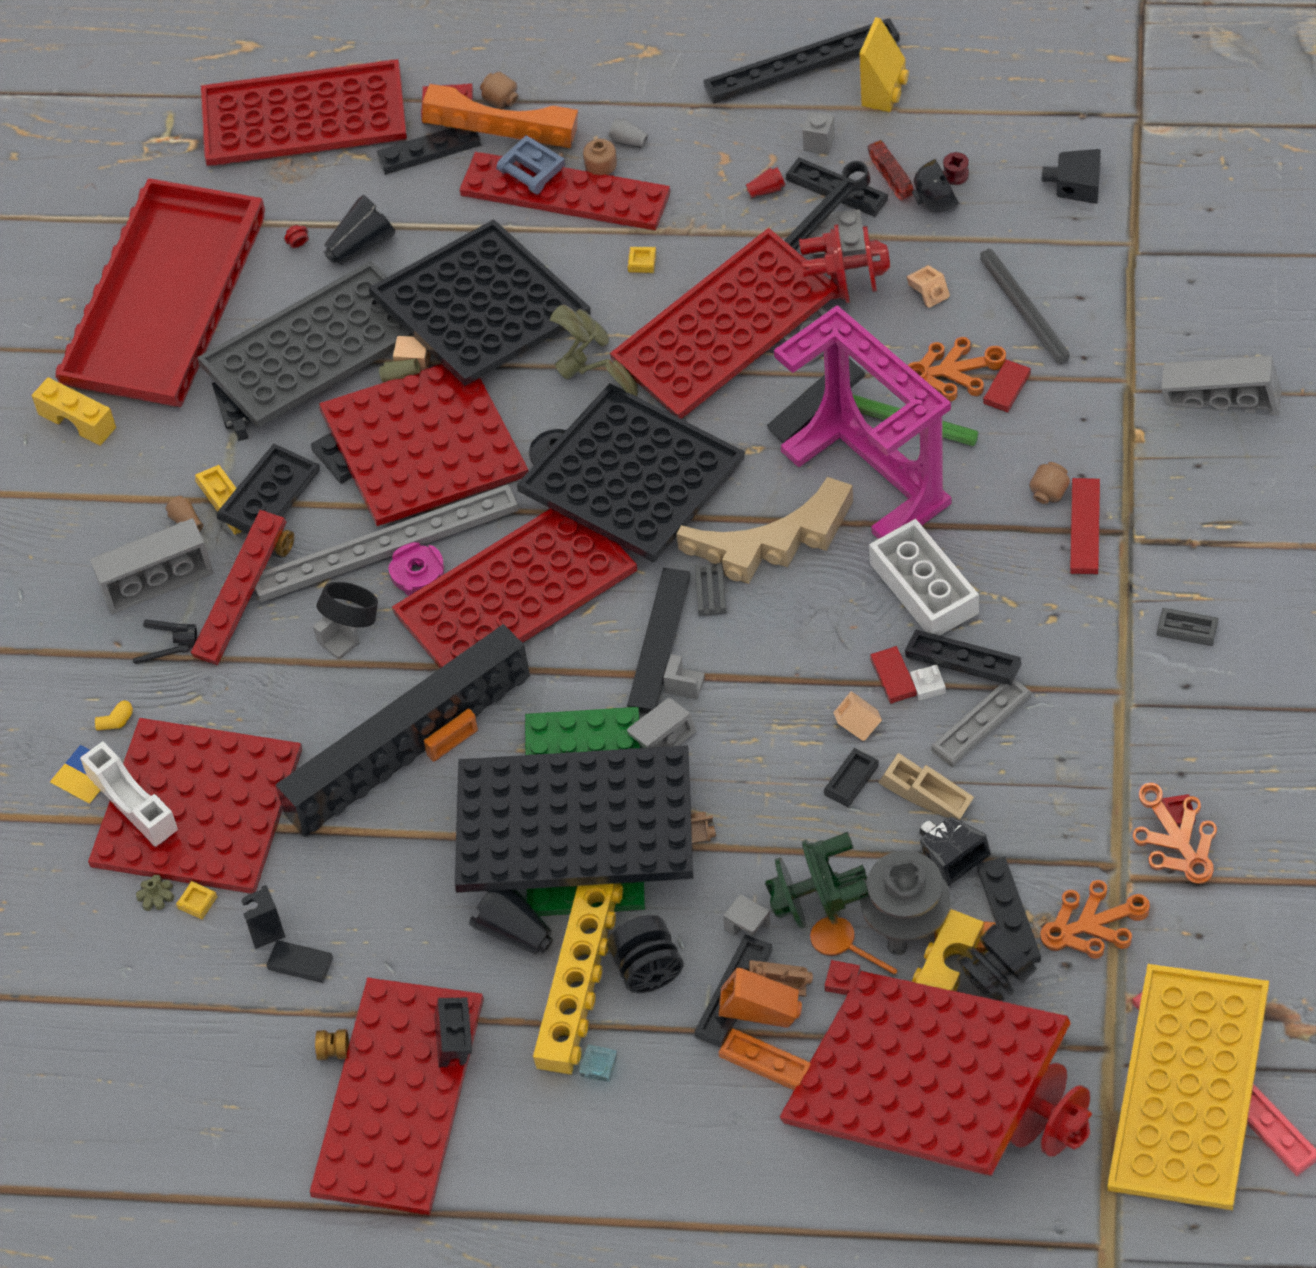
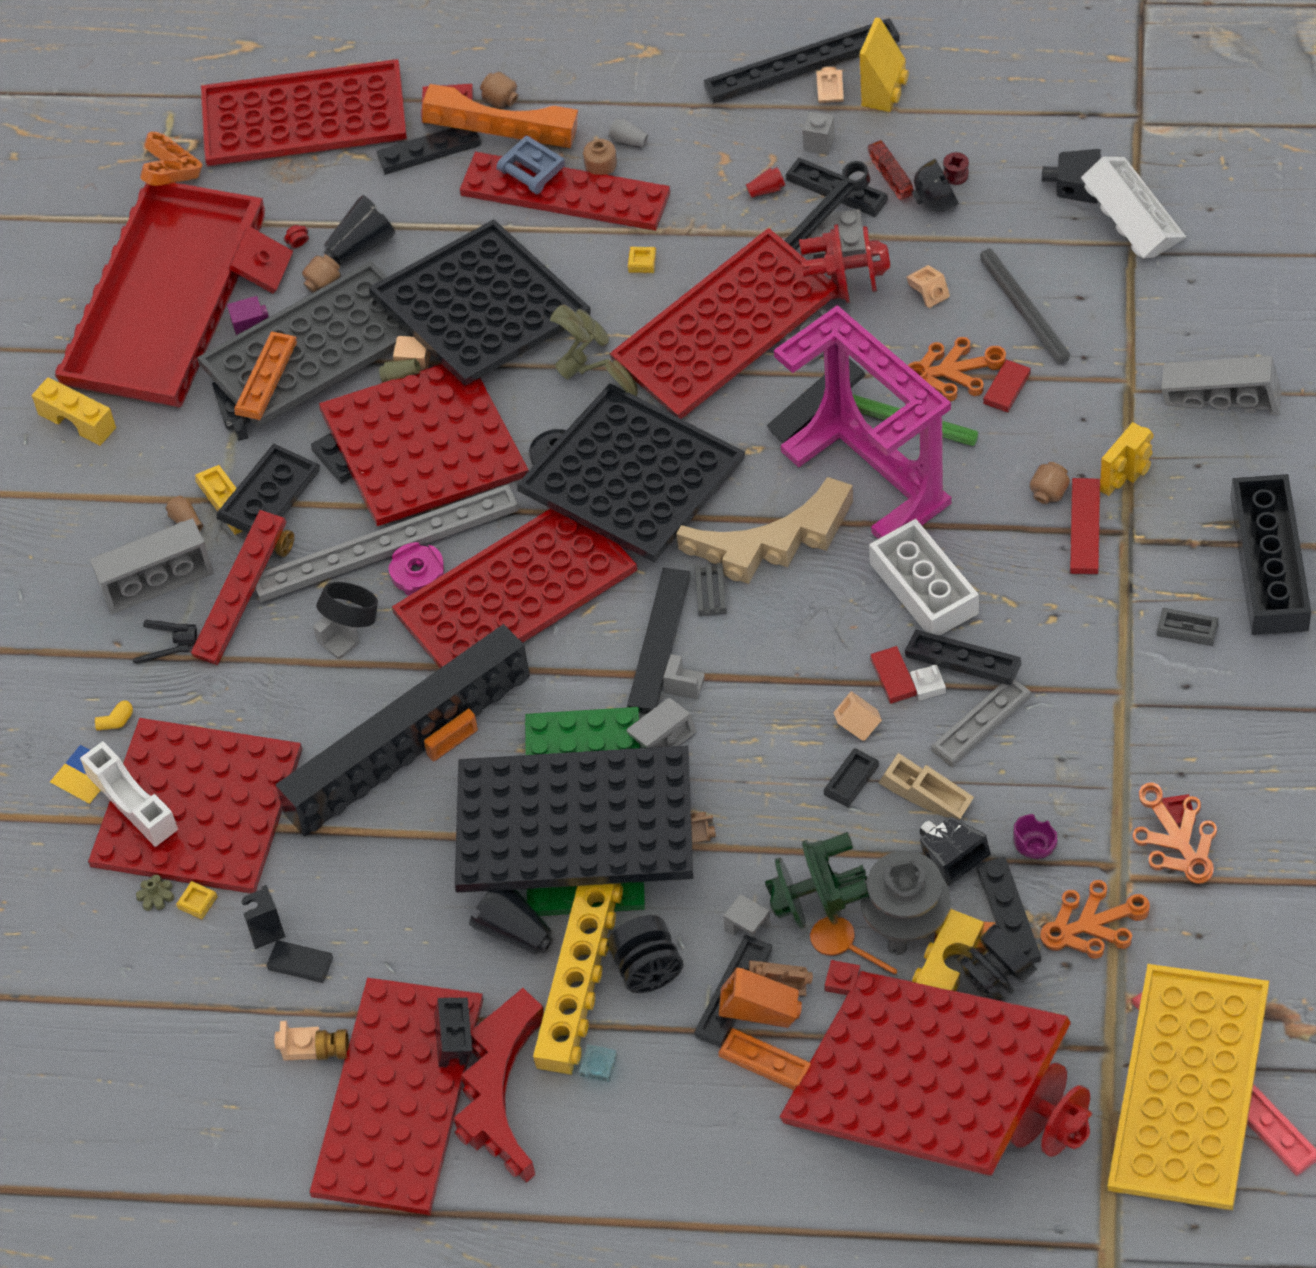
(174, 162): none -> orange beam
(246, 314): none -> magenta brick
(260, 259): none -> red plate
(265, 375): none -> orange tile
(296, 1042): none -> light nougat bracket
(320, 273): none -> medium nougat head
(485, 1083): none -> red arch
(829, 85): none -> light nougat bracket
(1033, 837): none -> magenta hair
(1126, 458): none -> yellow plate
(1132, 207): none -> white slope
(1270, 554): none -> black brick

